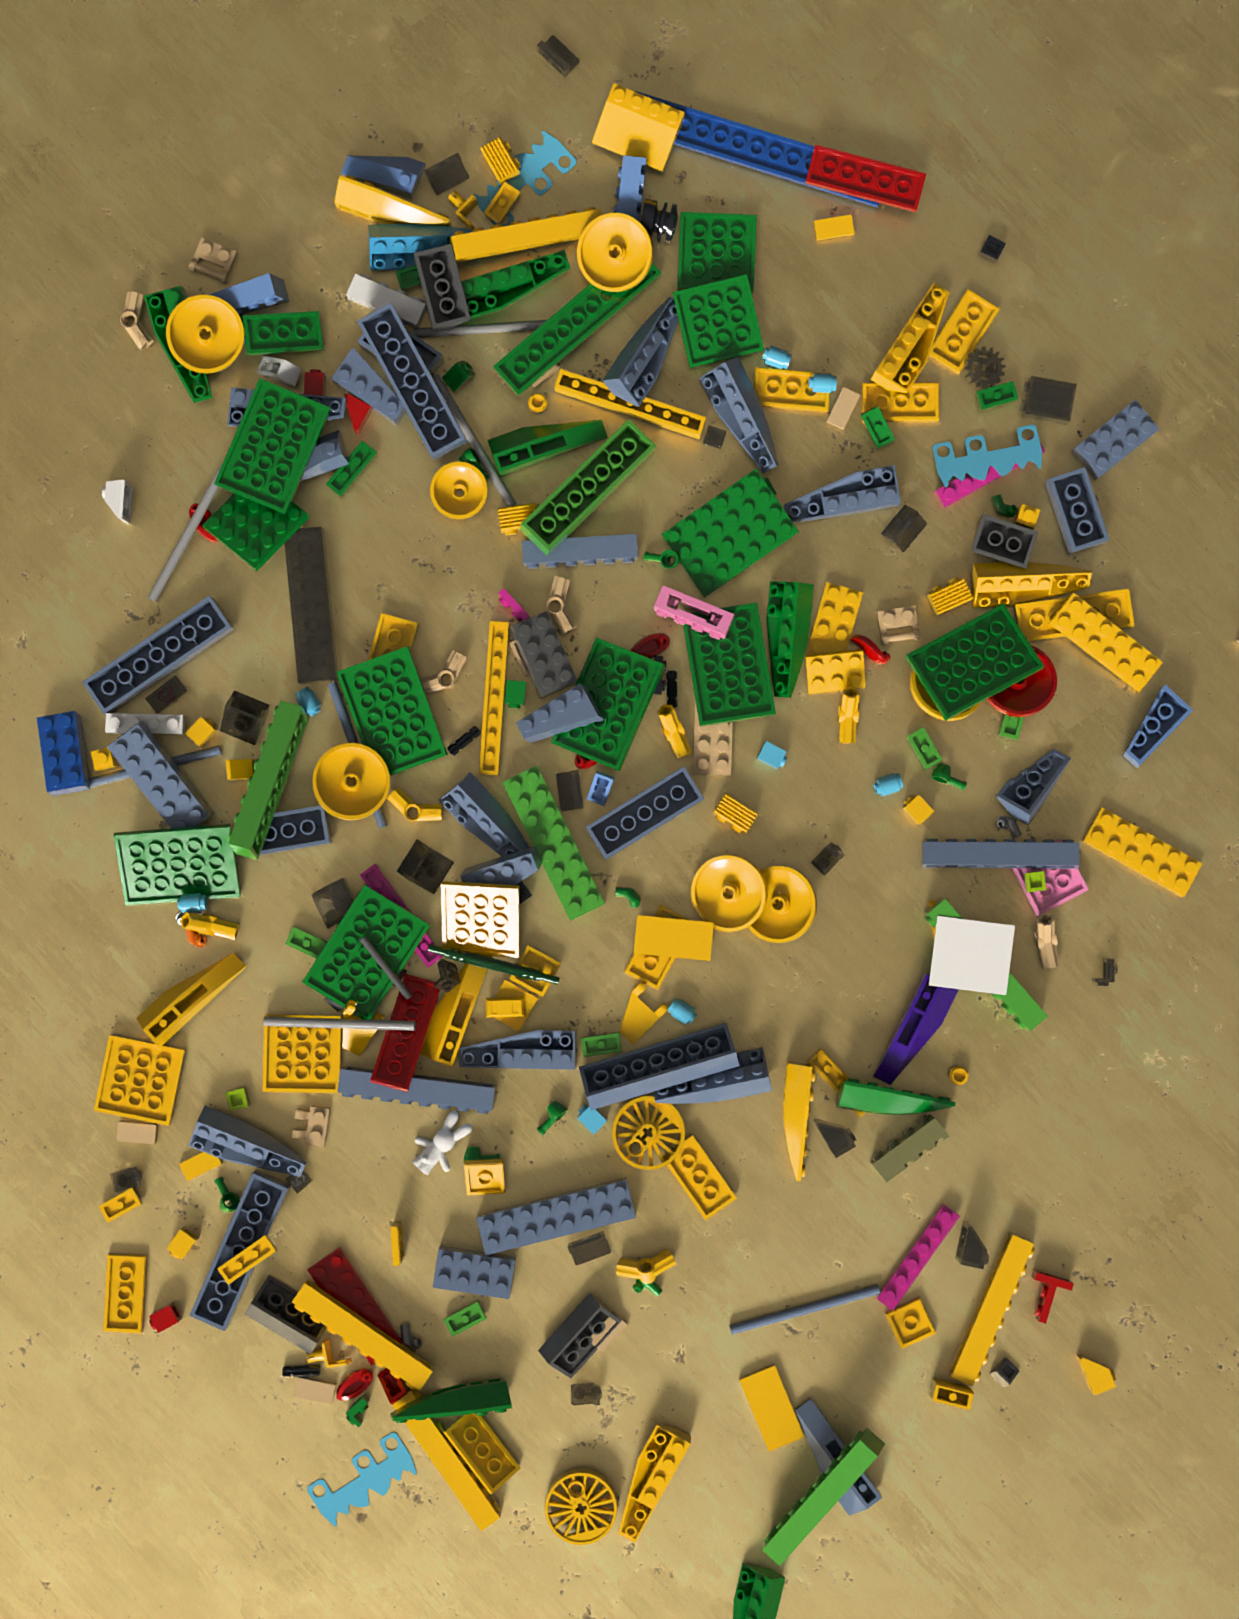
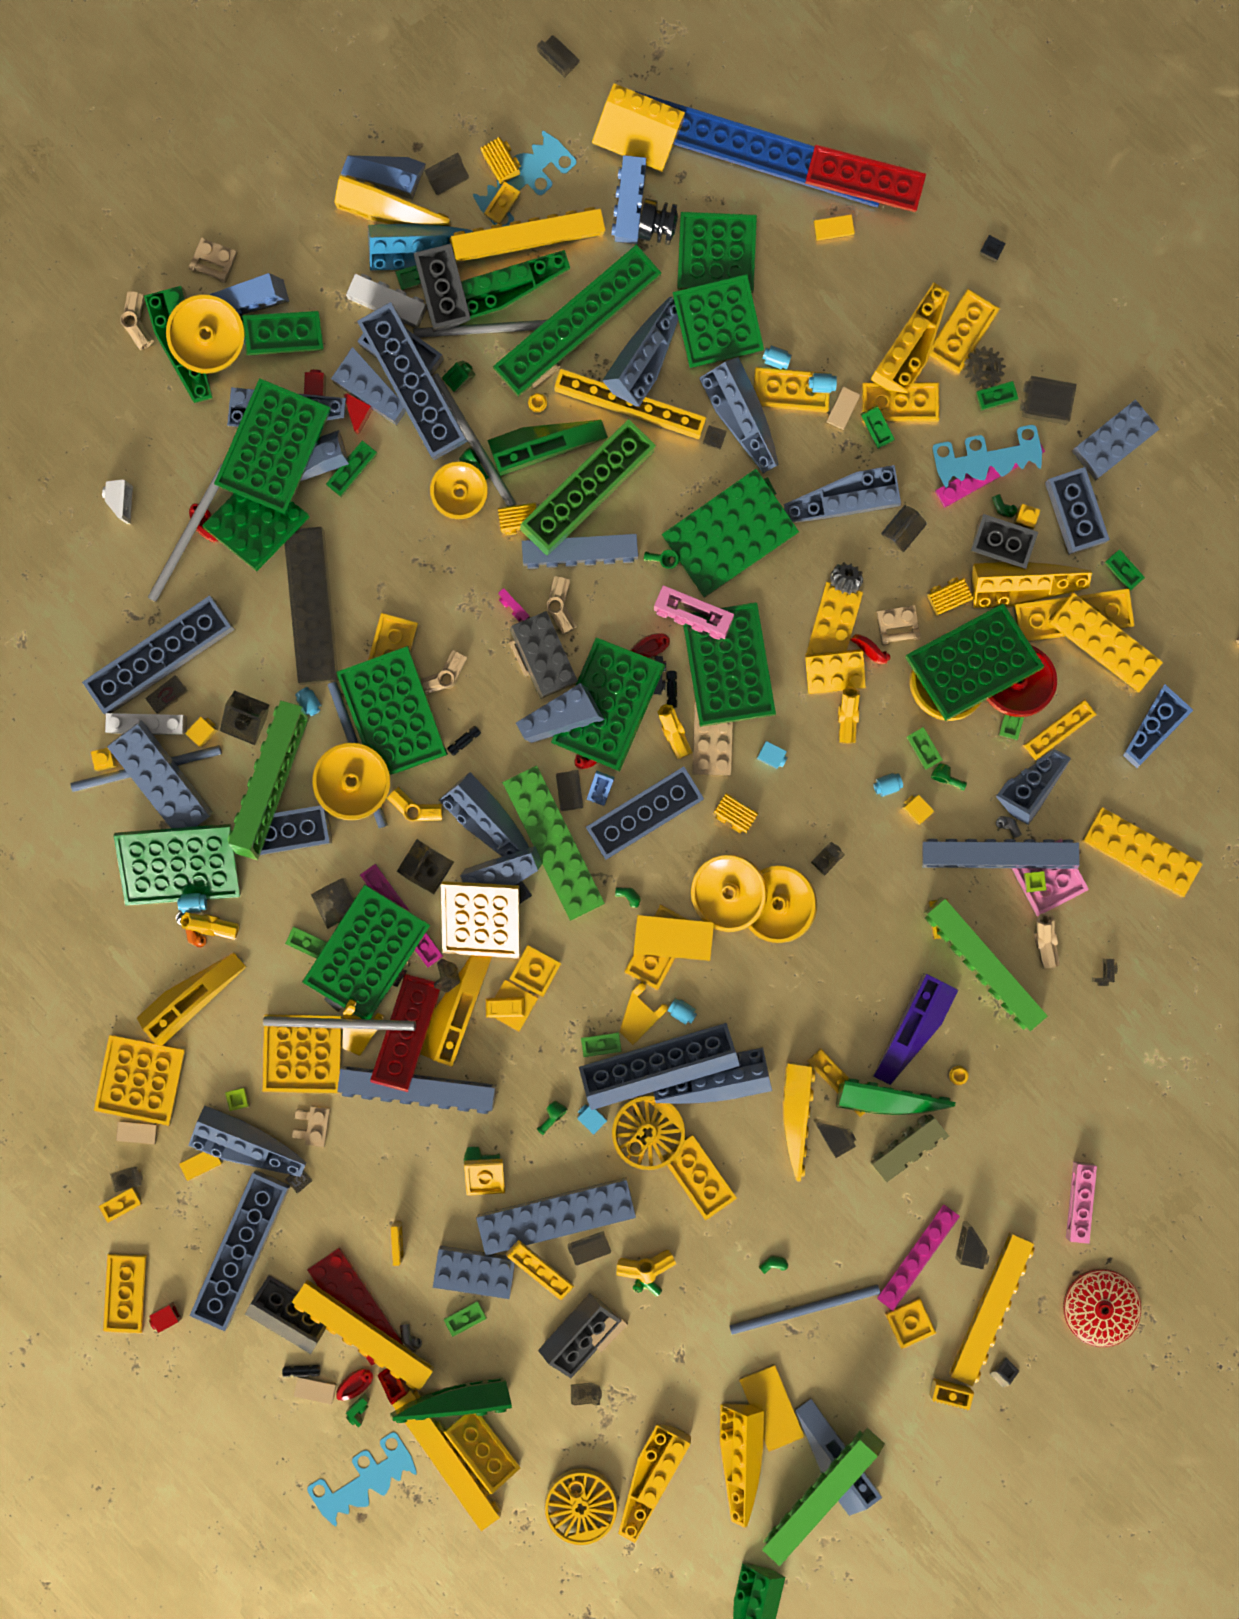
(63, 753): blue brick -> none
(182, 1243): yellow brick -> none
(228, 1198): green bar -> none
(240, 769): yellow slope -> none
(247, 1259): yellow plate -> none
(279, 370): white slope -> none
(327, 1355): yellow bracket -> none
(385, 967): dark grey bar -> none
(442, 1142): white animal -> none
(464, 207): yellow bracket -> none
(493, 964): dark green axle -> none
(494, 698): yellow plate -> none
(515, 694): green brick -> none
(524, 1051): sand blue wedge -> none
(539, 1270): none -> yellow tile
(615, 252): yellow dish -> none
(741, 1456): none -> yellow wedge
(774, 1262): none -> green arm
(788, 632): green wedge -> none
(846, 578): none -> dark grey gear
(971, 955): white sticker -> none
(1047, 1292): red bracket -> none
(1060, 729): none -> yellow tile
(1081, 1202): none -> bright pink brick
(1089, 1295): none -> red dish
(1097, 1375): yellow slope -> none
(1124, 570): none -> green plate

